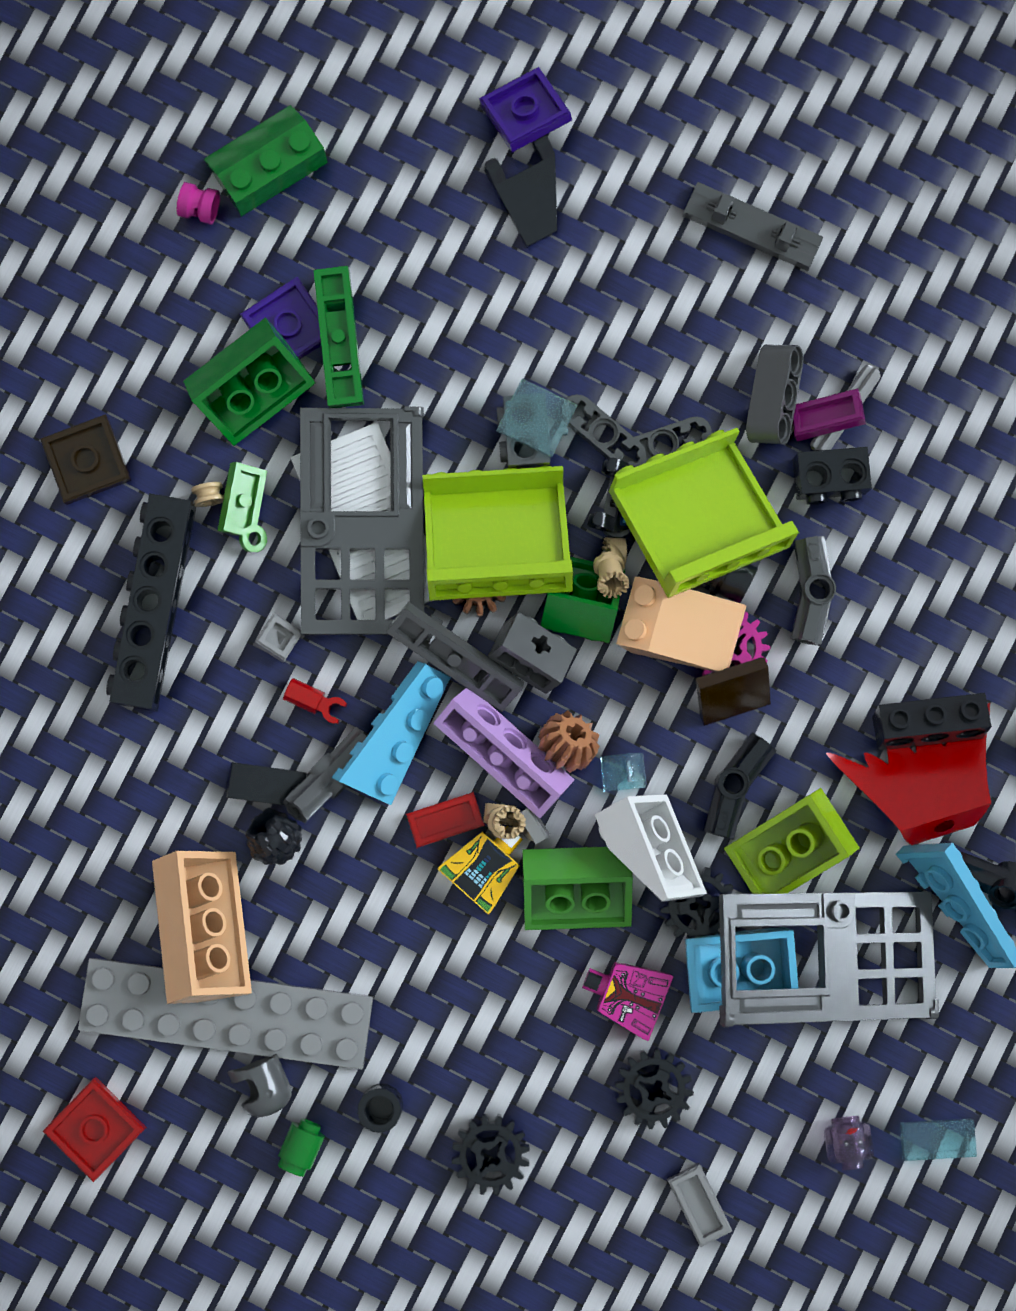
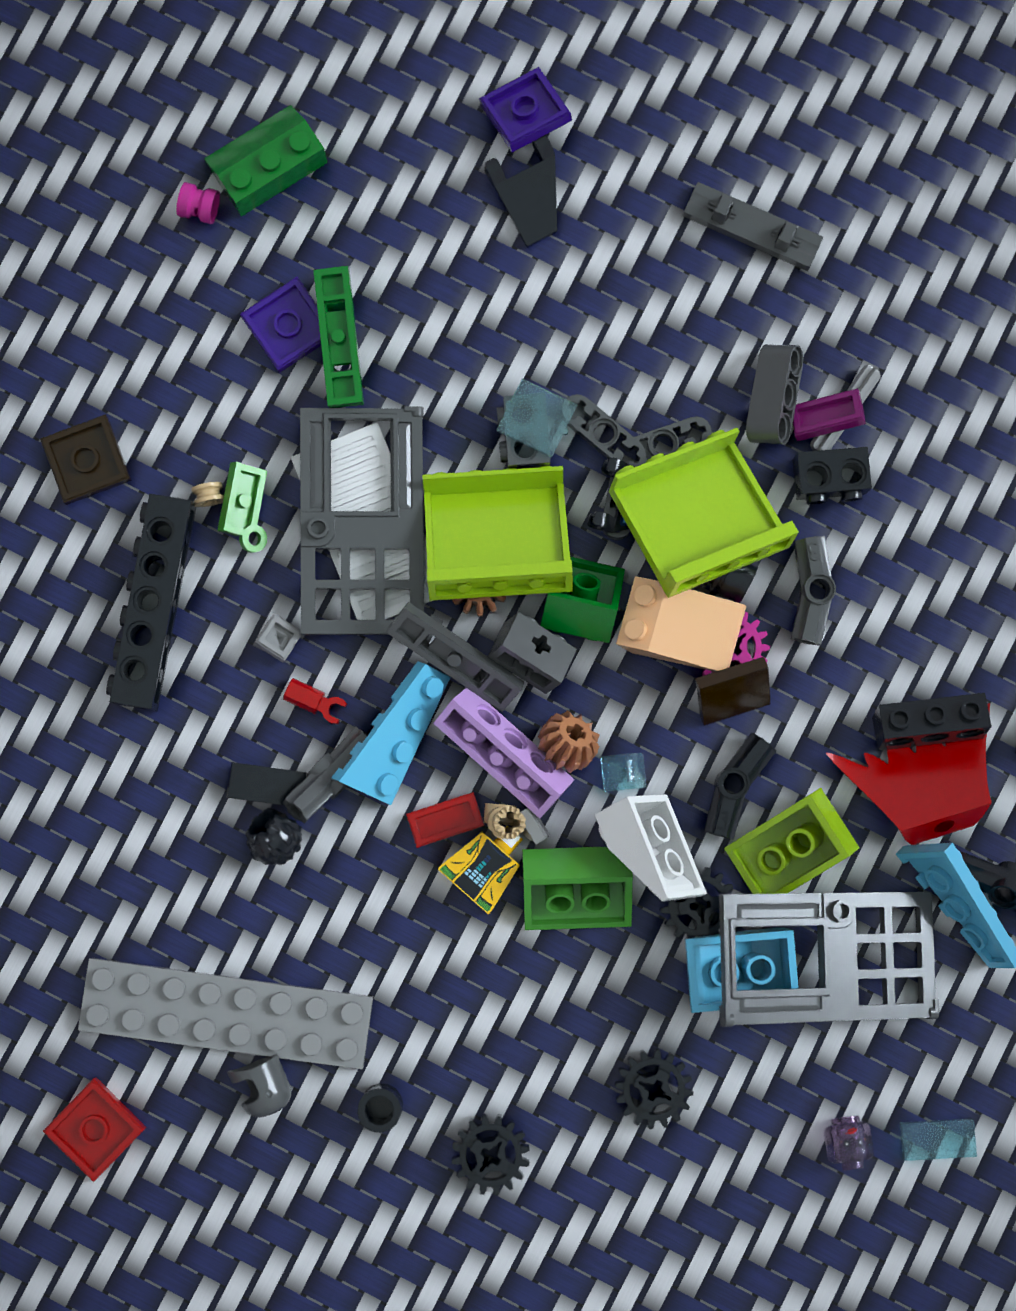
(201, 926): light nougat slope -> none
(248, 382): green slope -> none
(300, 1147): green brick -> none
(610, 567): tan connector -> none
(630, 995): dark pink torso -> none
(699, 1205): light grey tile -> none

